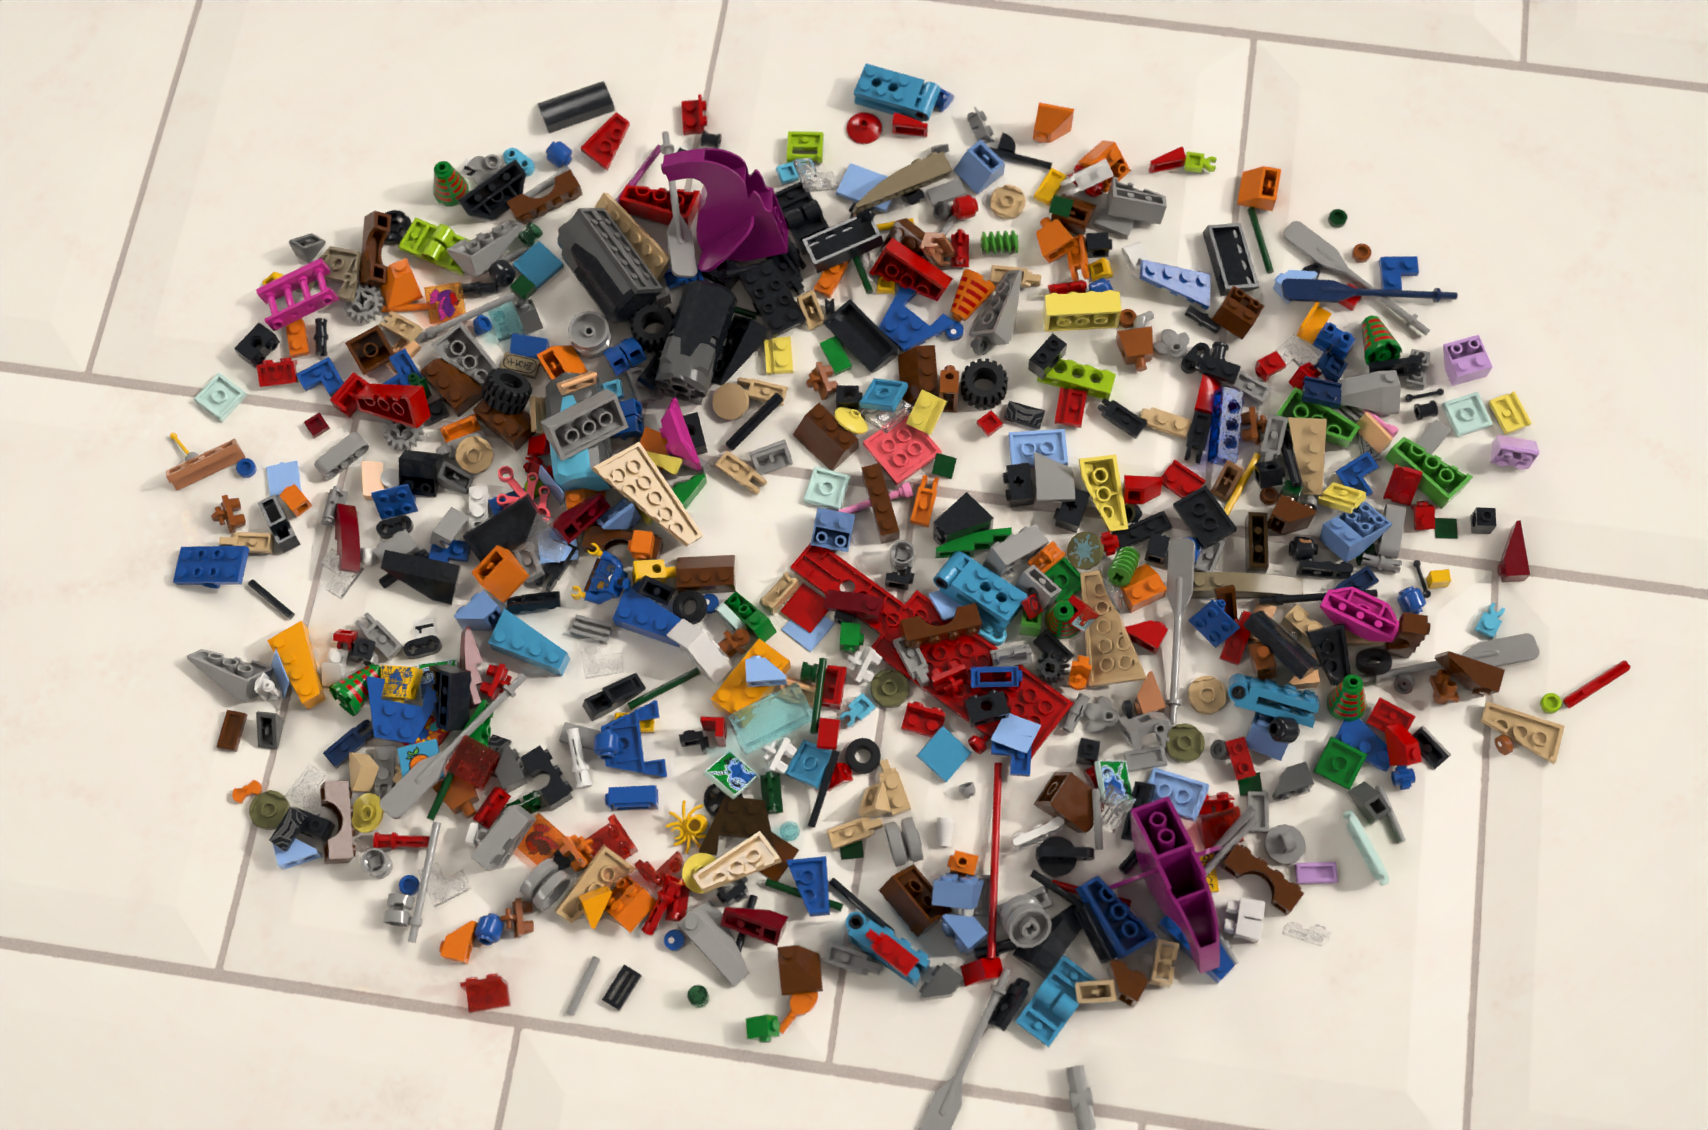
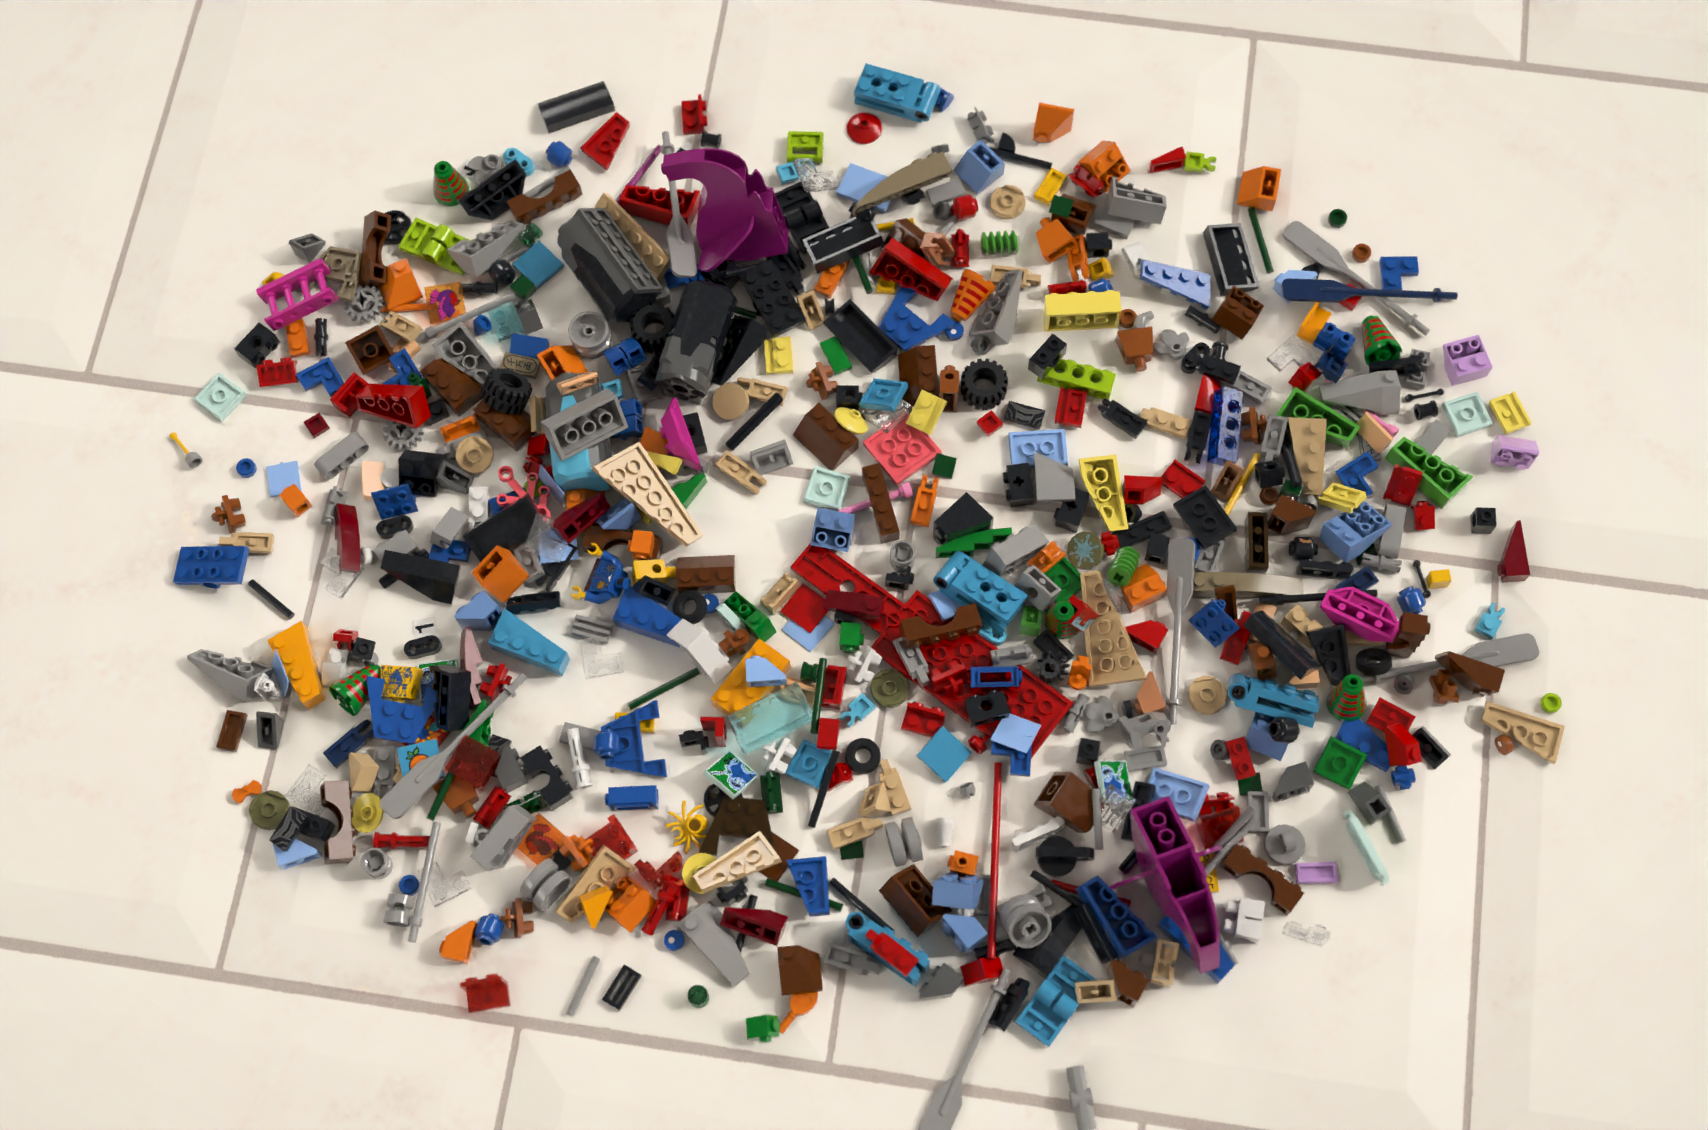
(205, 464): nougat panel -> none
(279, 523): black slope -> none
(384, 639): light grey hinge -> none
(613, 696): black slope -> none
(789, 831): clear light blue plate -> none
(908, 126): red slope -> none
(1032, 606): red tile -> none
(1088, 177): white hinge -> none
(1185, 743): olive tile -> none
(1269, 366): red bracket -> none
(1321, 392): dark blue plate -> none
(1446, 528): dark green sticker -> none
(1596, 684): red axle -> none

